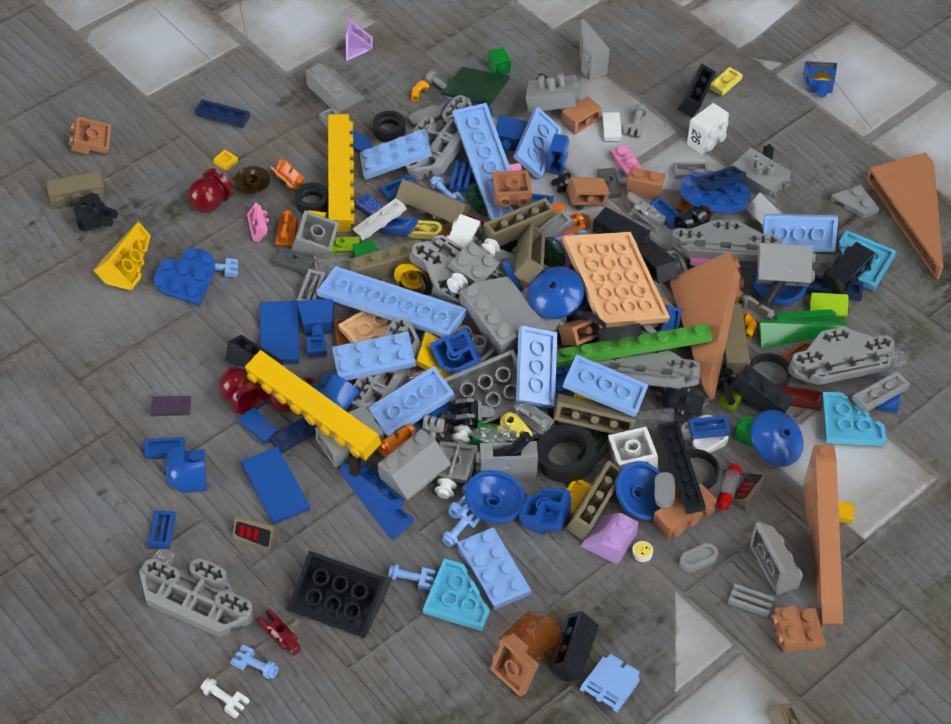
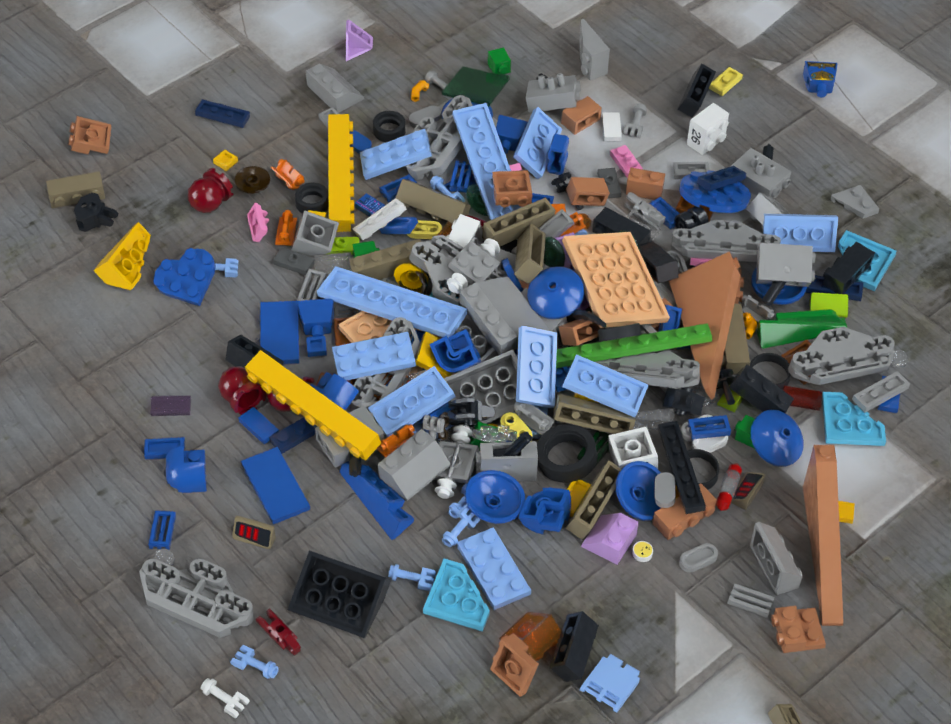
(910, 196): nougat slope -> none

